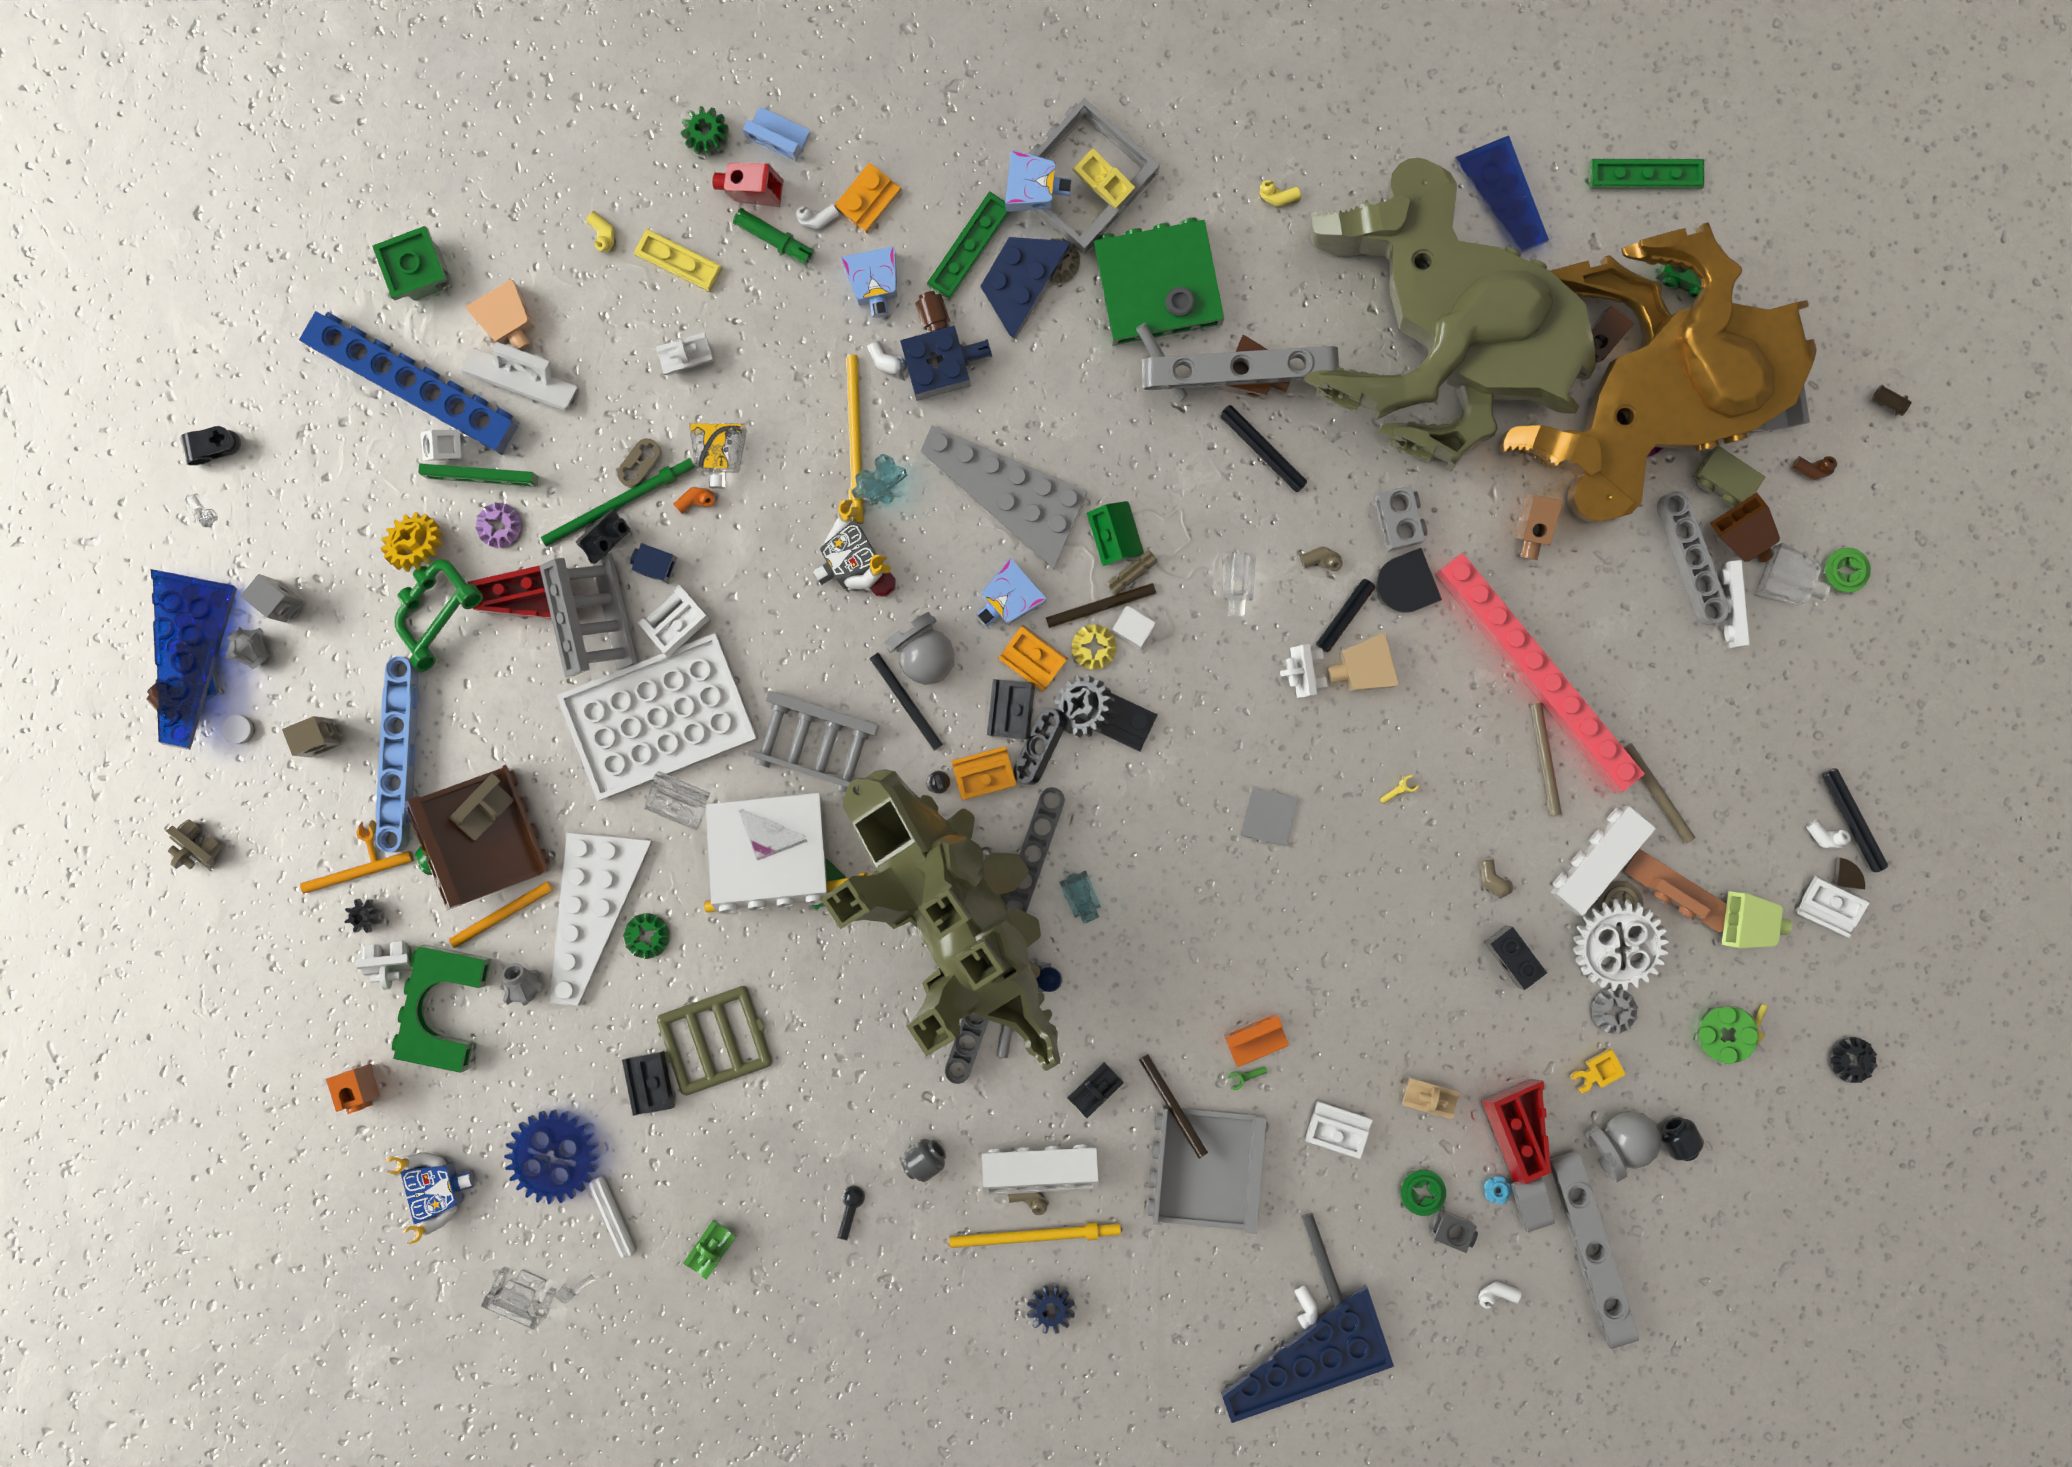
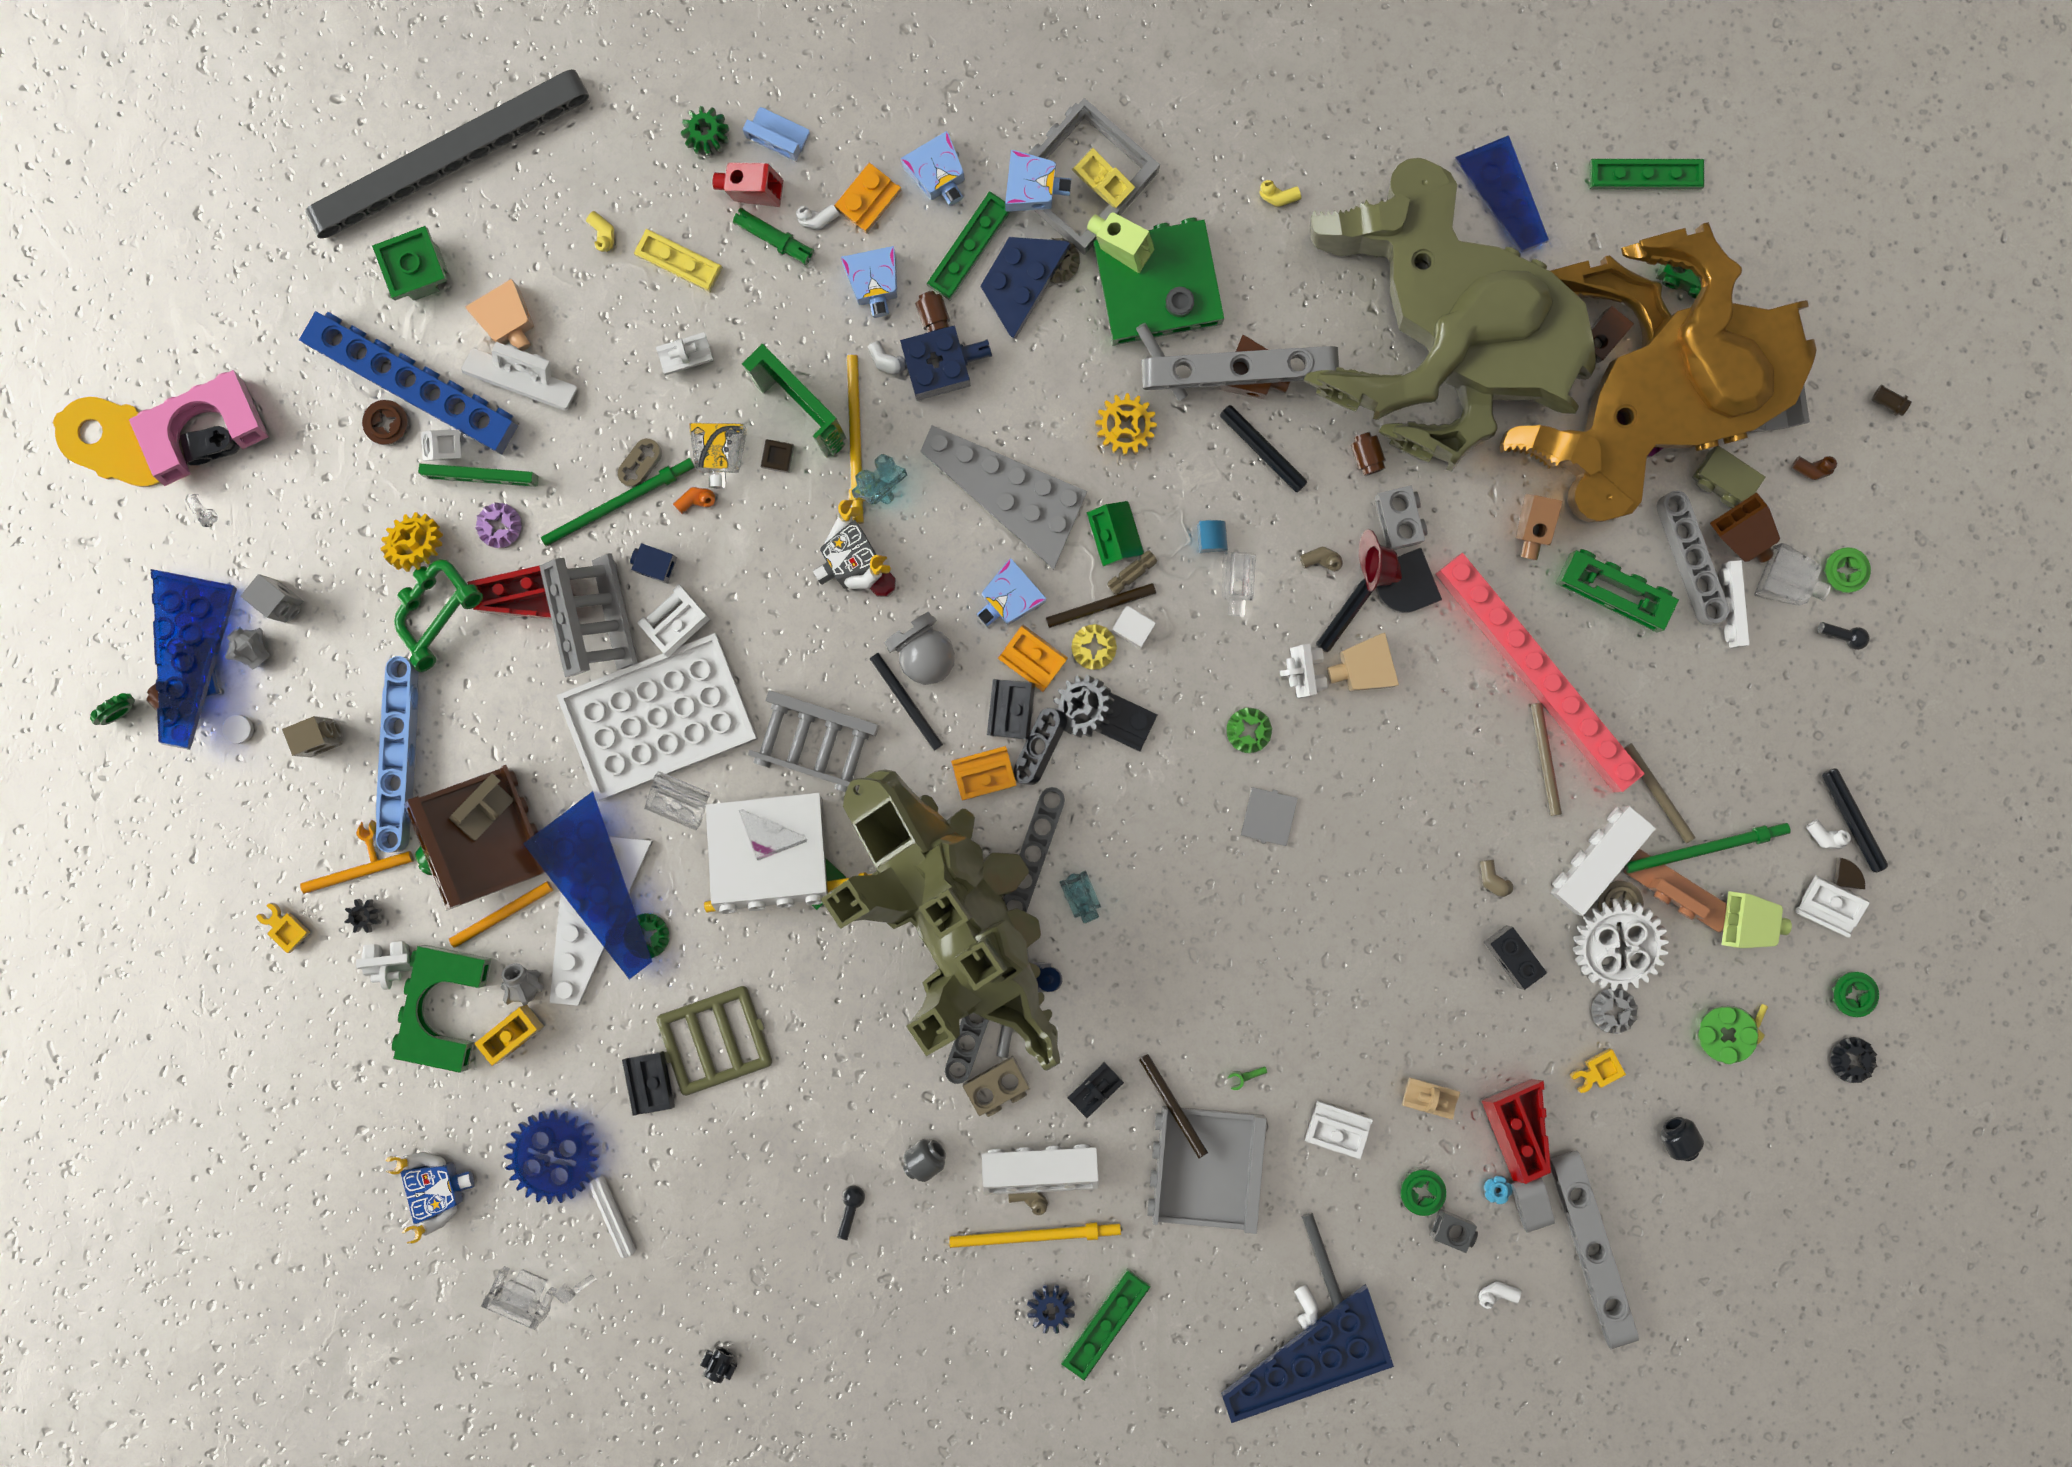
(112, 709): none -> green gear
(115, 453): none -> yellow piece
(161, 426): none -> bright pink arch
(183, 837): dark tan hips -> none
(285, 930): none -> yellow plate
(353, 1089): orange brick -> none
(373, 417): none -> reddish brown gear
(446, 154): none -> dark grey beam
(509, 1035): none -> yellow brick
(585, 869): none -> clear blue wing
(602, 535): black hips -> none
(710, 1249): bright green hips -> none
(718, 1364): none -> black gear
(767, 369): none -> green panel
(777, 456): none -> dark brown tile
(936, 169): none -> light blue torso
(944, 779): black hinge -> none
(993, 1080): none -> dark tan brick
(1105, 1324): none -> green tile
(1122, 240): none -> yellowish green torso
(1134, 434): none -> yellow gear
(1212, 536): none -> dark azure brick
(1247, 743): none -> bright green gear
(1256, 1040): orange panel -> none
(1368, 453): none -> reddish brown brick
(1377, 562): none -> dark red piece
(1402, 788): light yellow hand -> none
(1627, 1142): light grey tile -> none
(1659, 610): none -> green brick
(1758, 835): none -> green bar
(1856, 638): none -> black bar
(1866, 1001): none -> green gear

